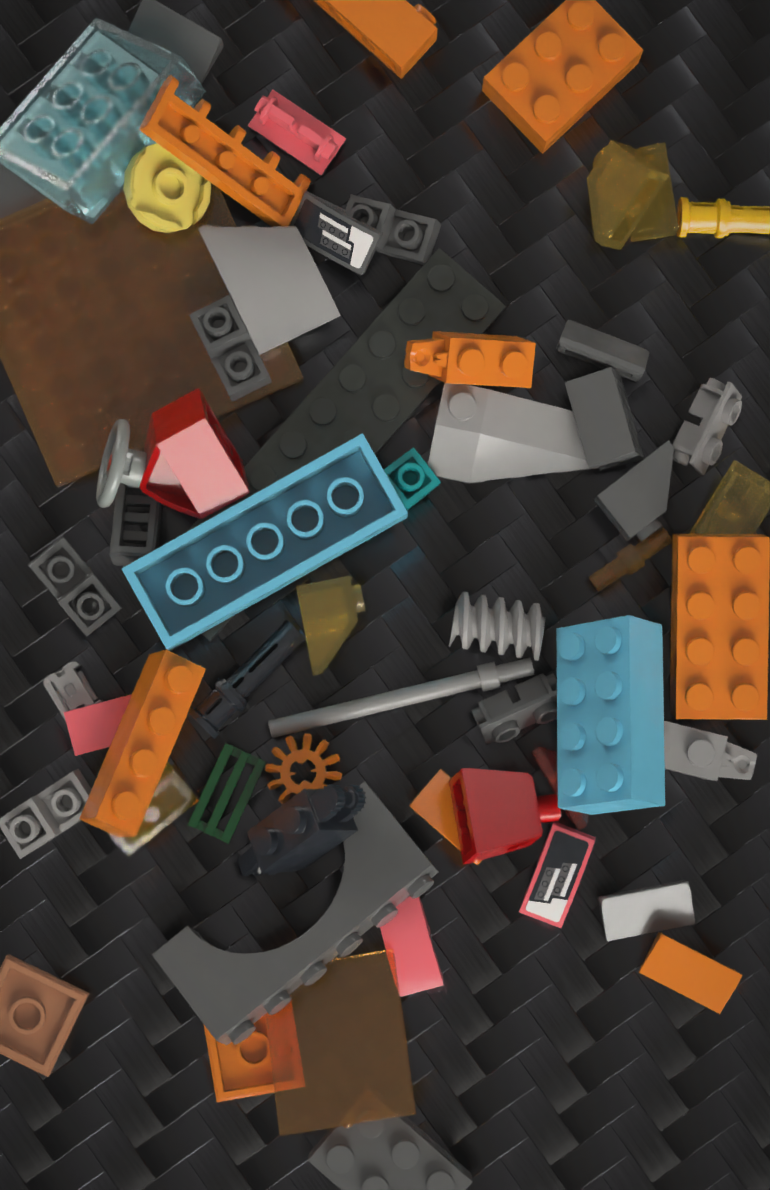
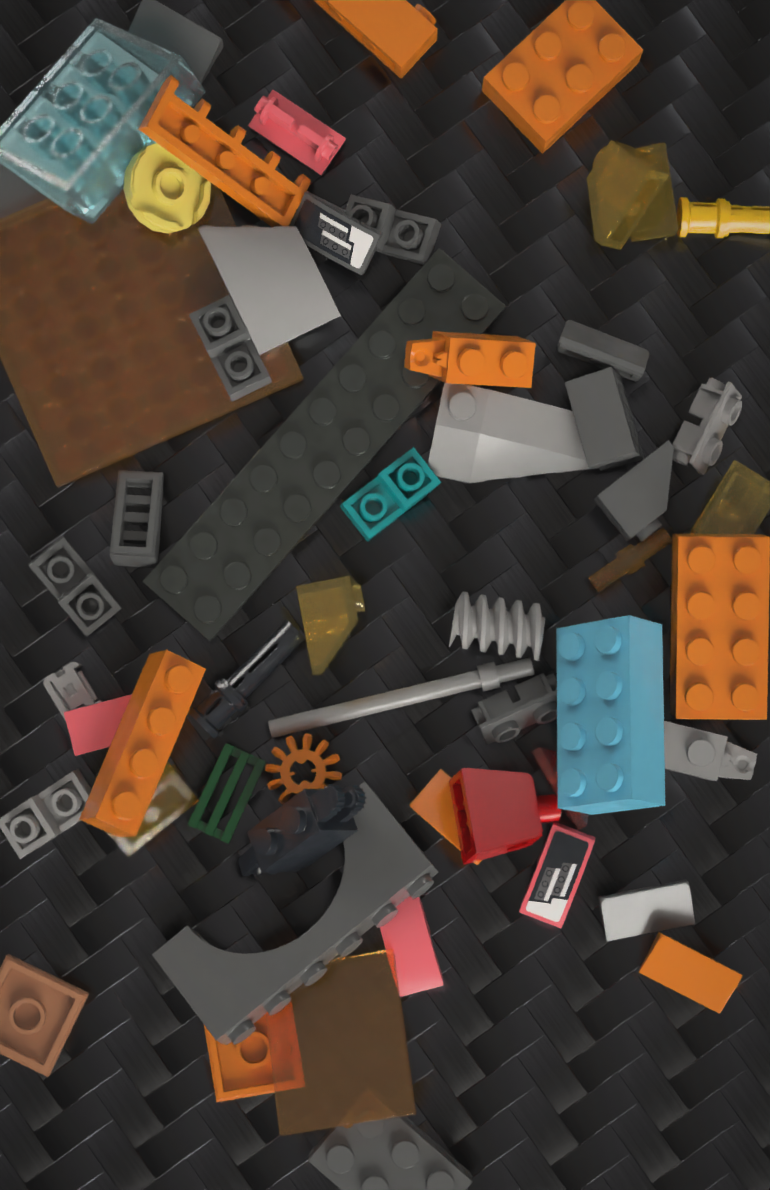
(184, 460): piece -> none
(265, 542): medium azure brick -> none

